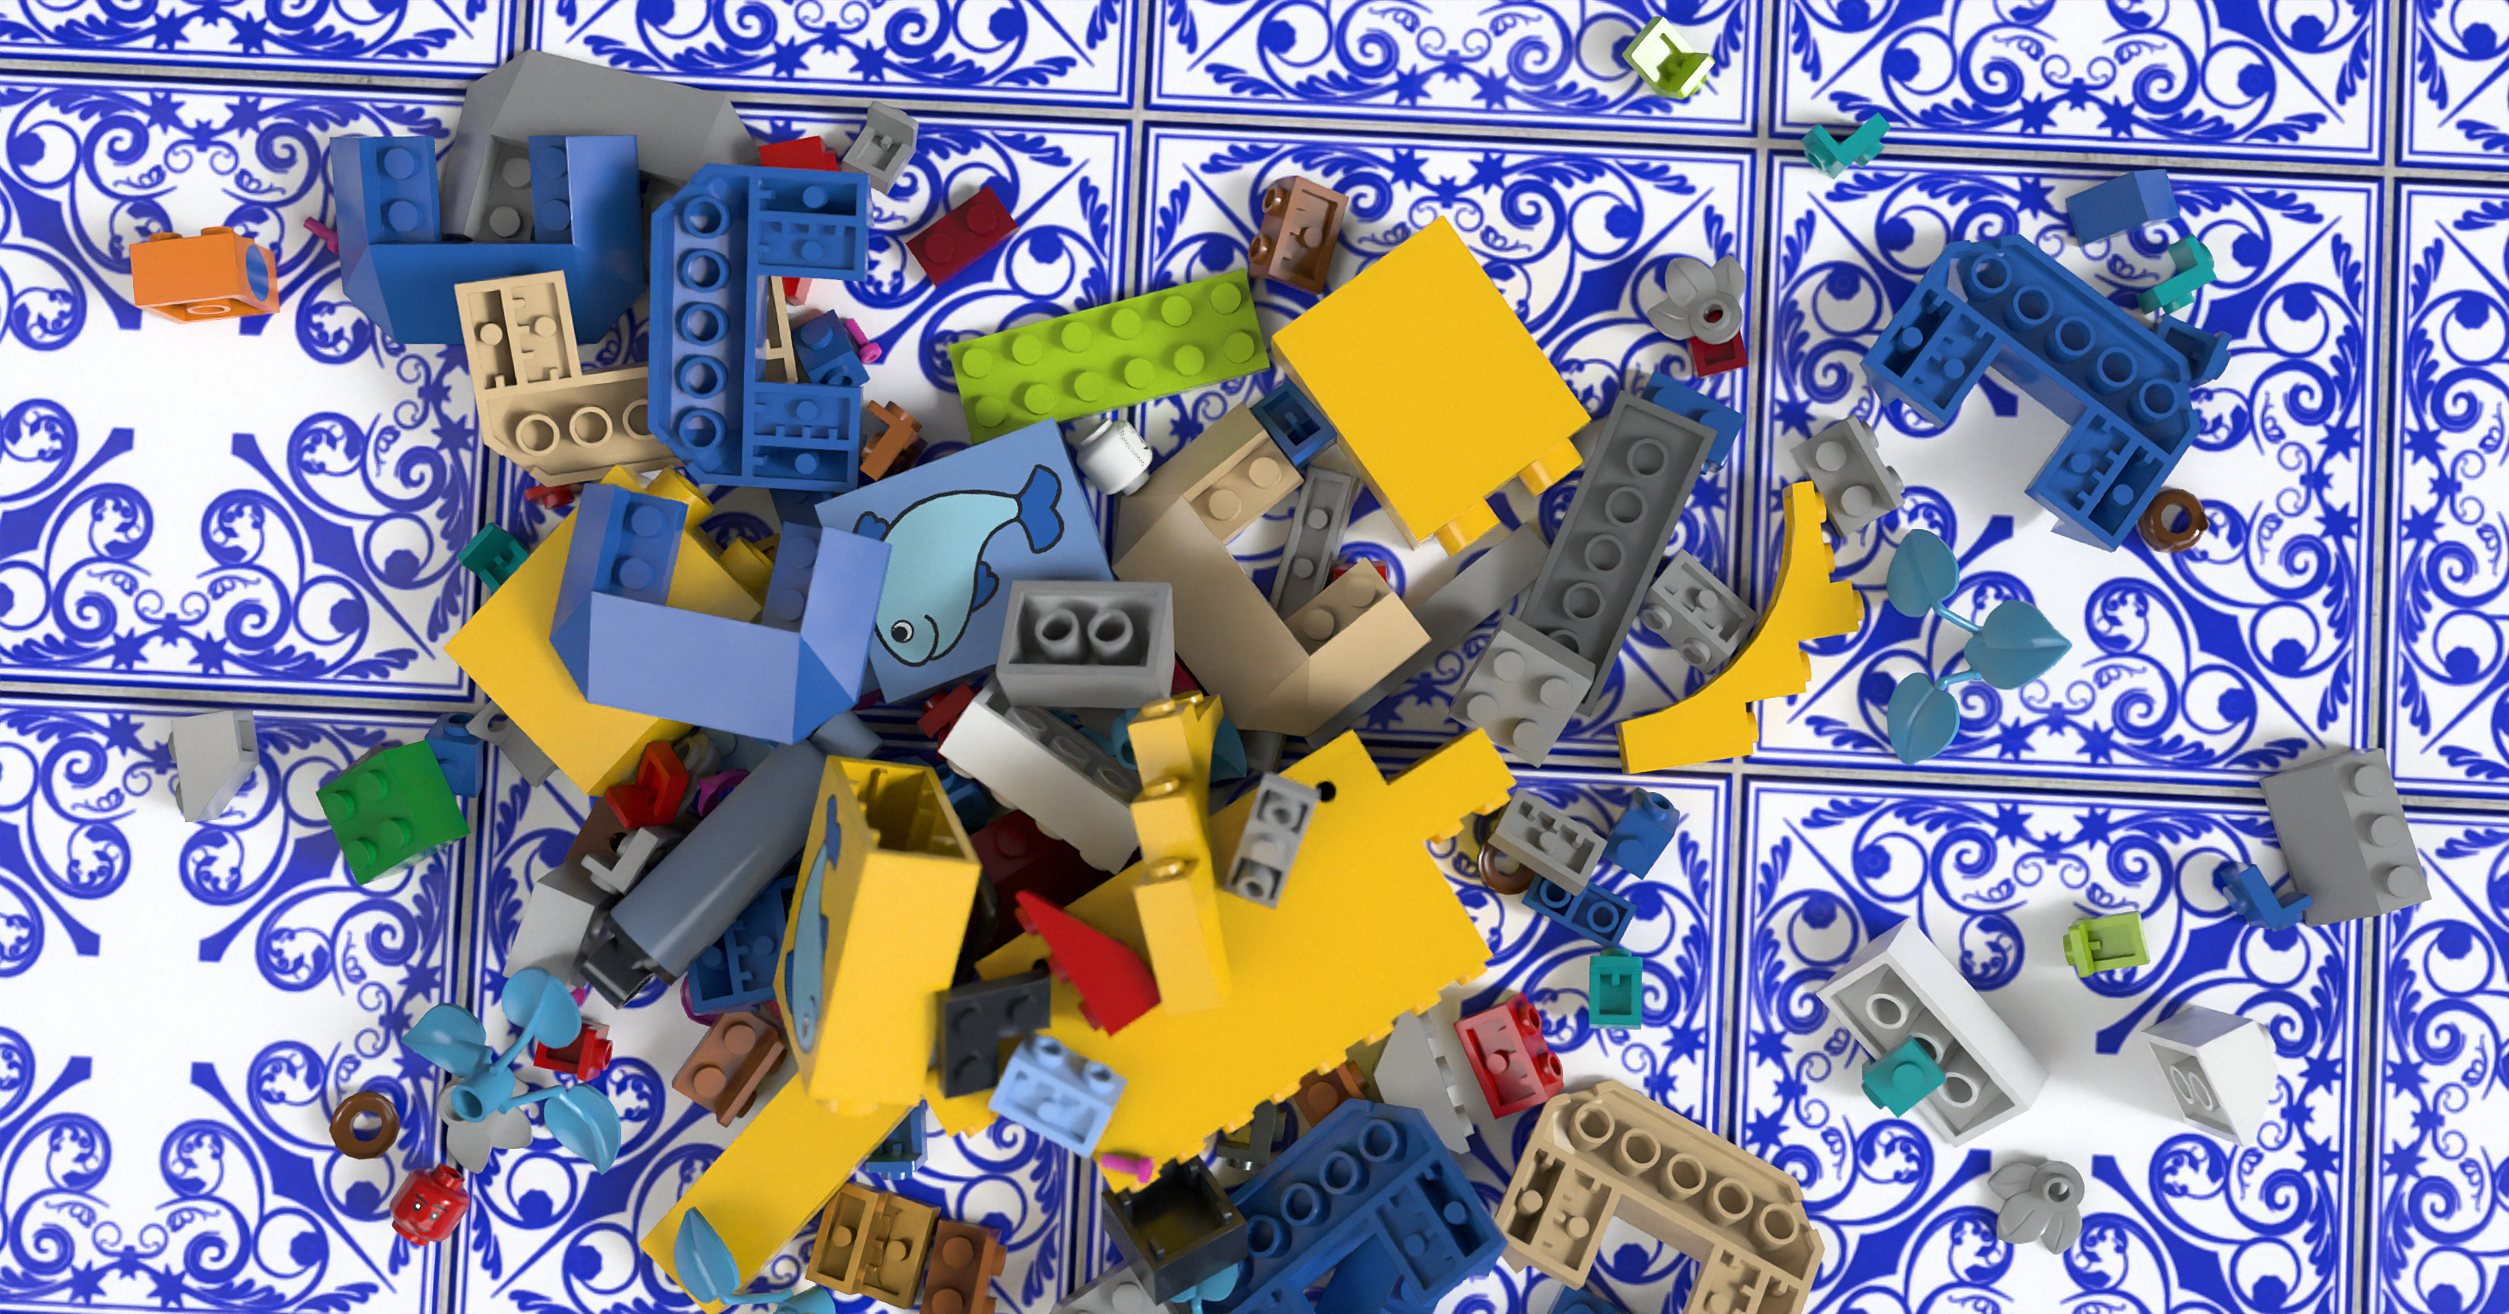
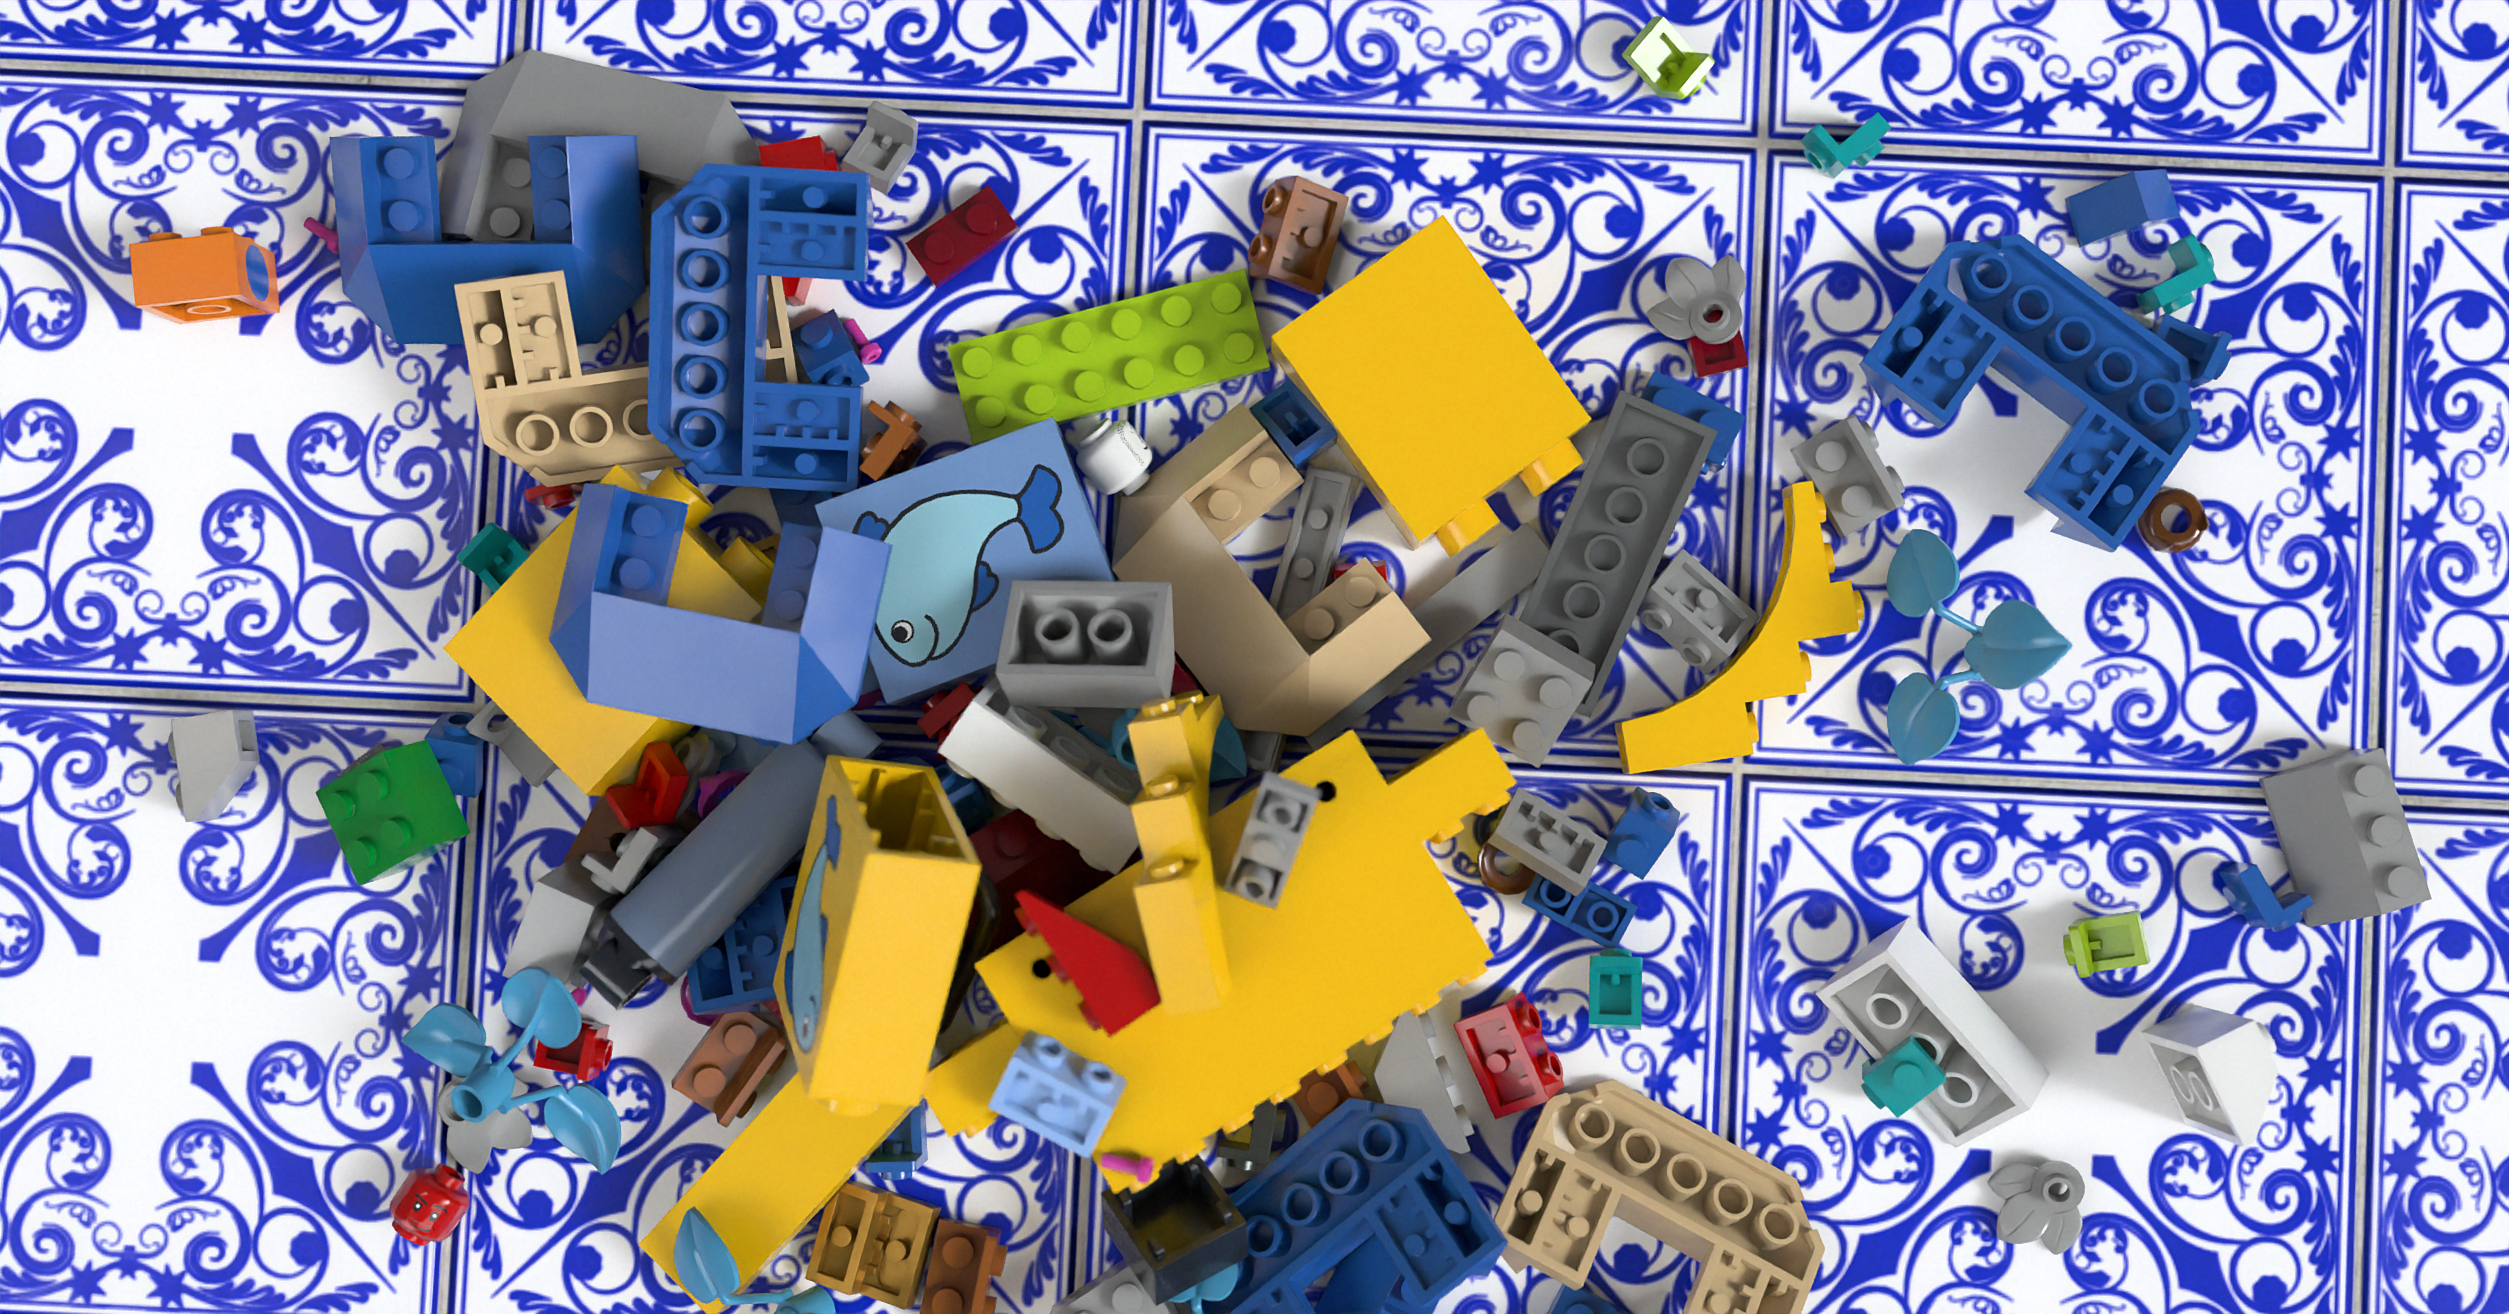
(344, 1118): reddish brown piece -> none
(976, 1017): black plate -> none

